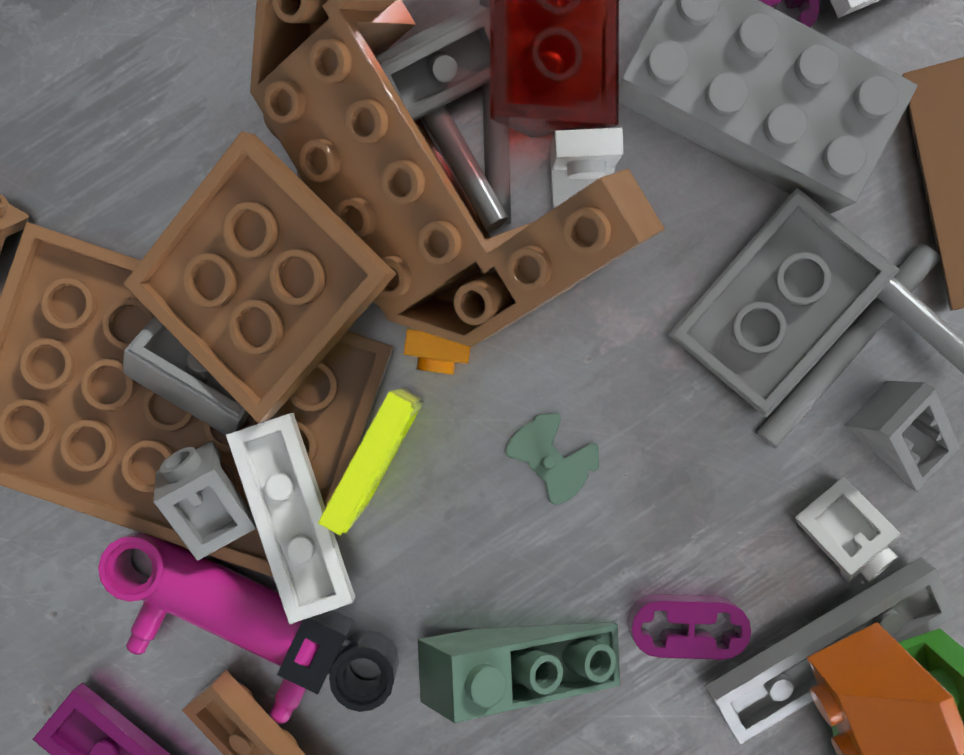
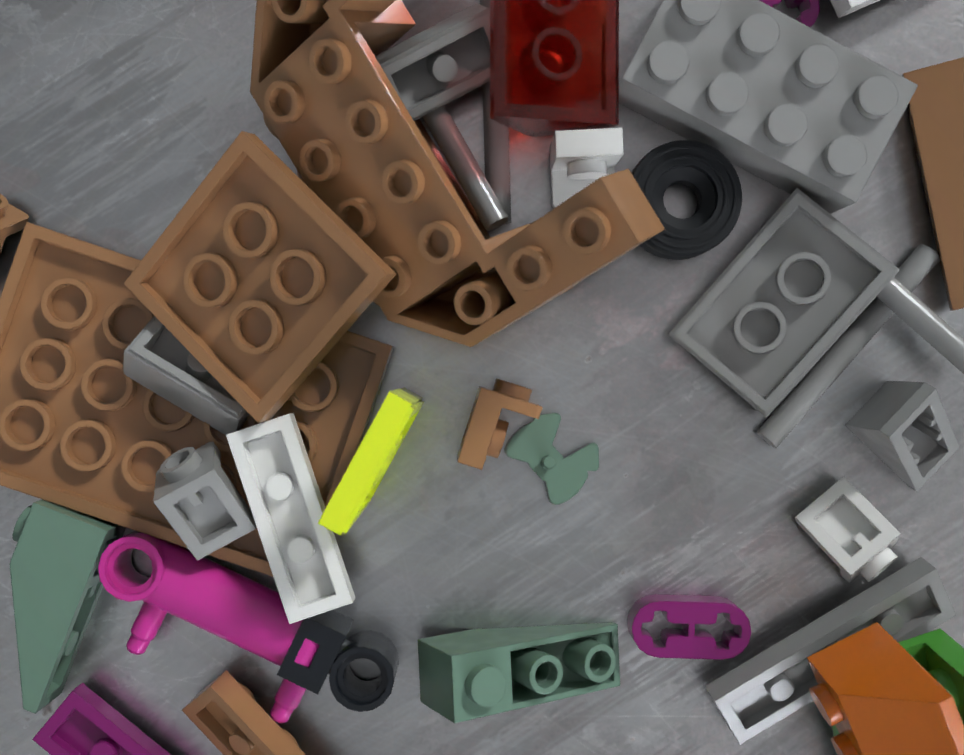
(54, 592): none -> sand green slope
(434, 352): light orange plate -> none
(484, 429): none -> medium nougat bracket
(716, 191): none -> black tyre

